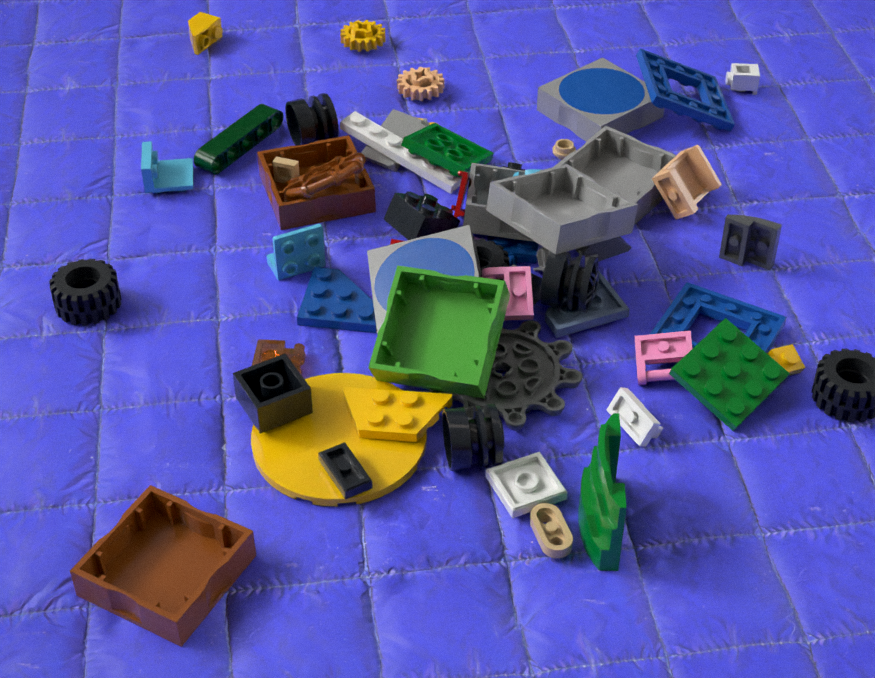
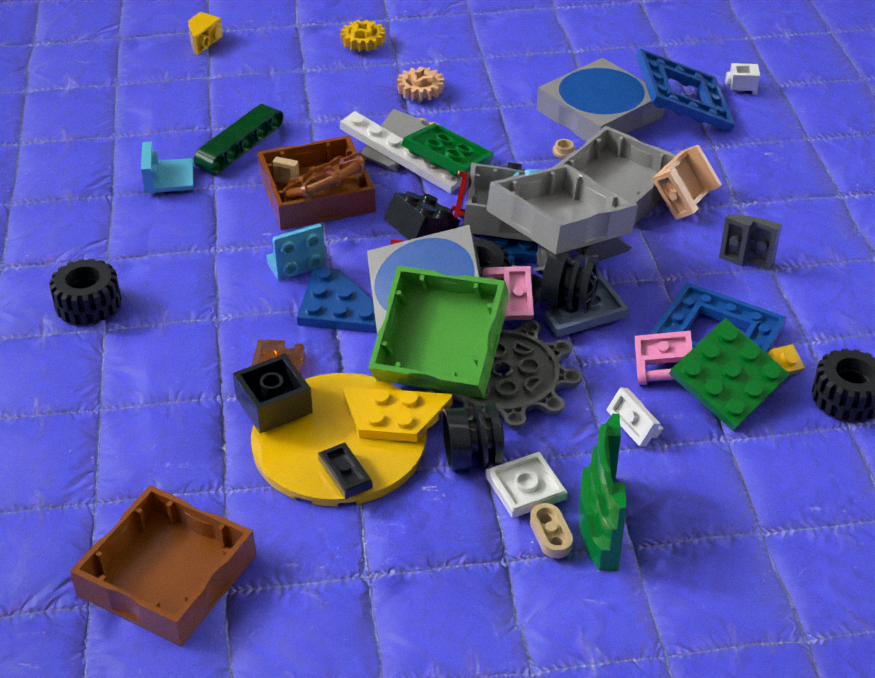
(311, 120): black wheel -> none

